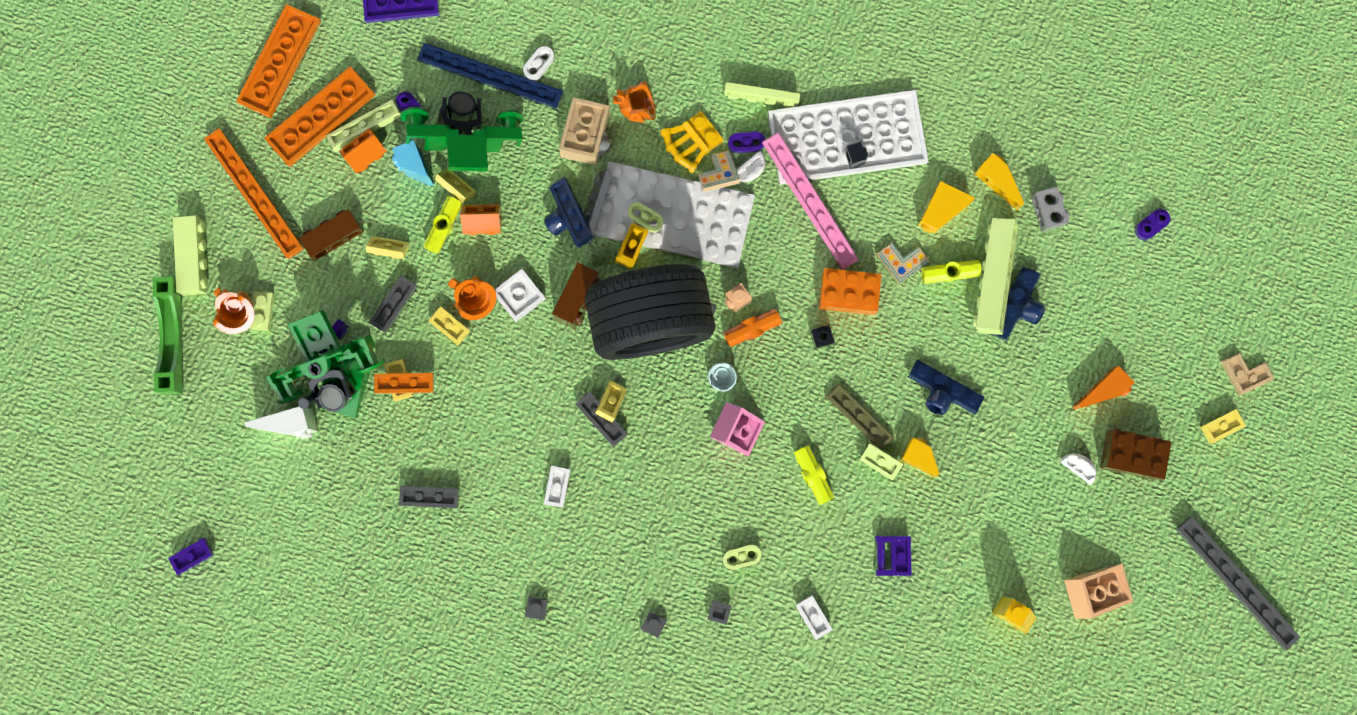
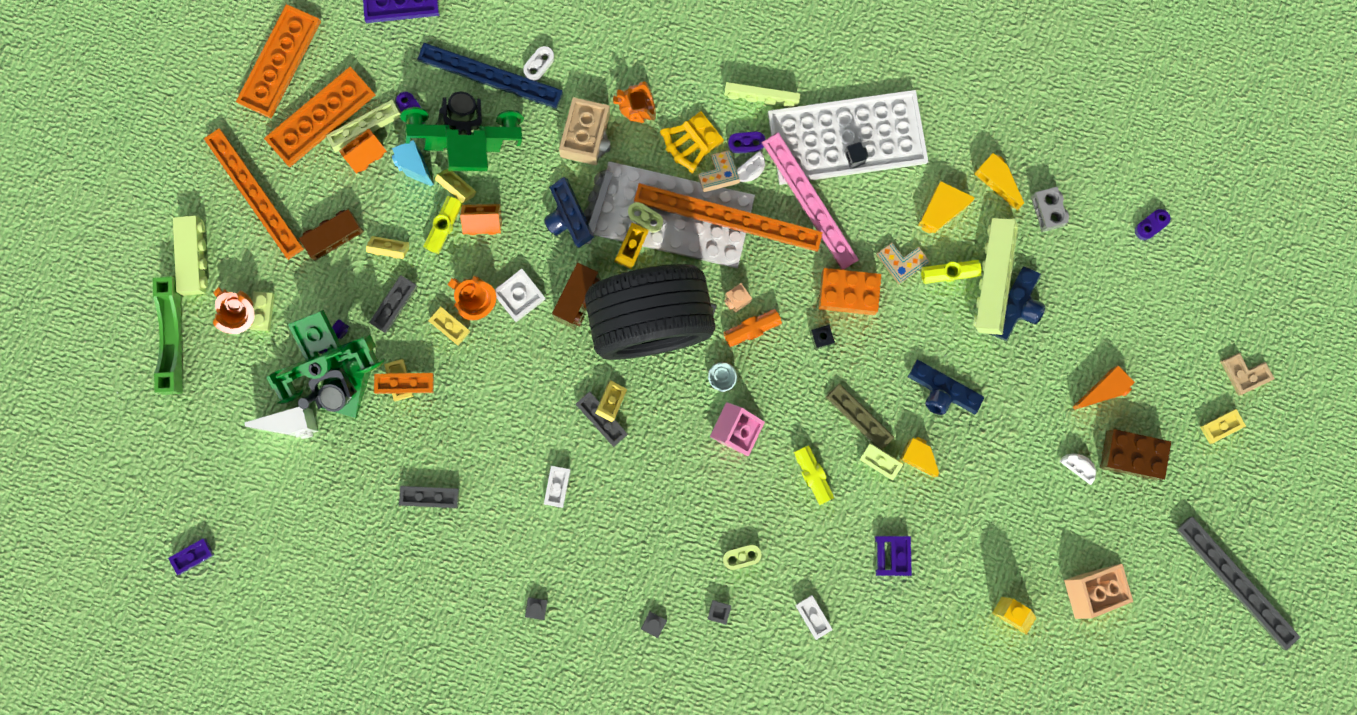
(728, 217): none -> orange plate

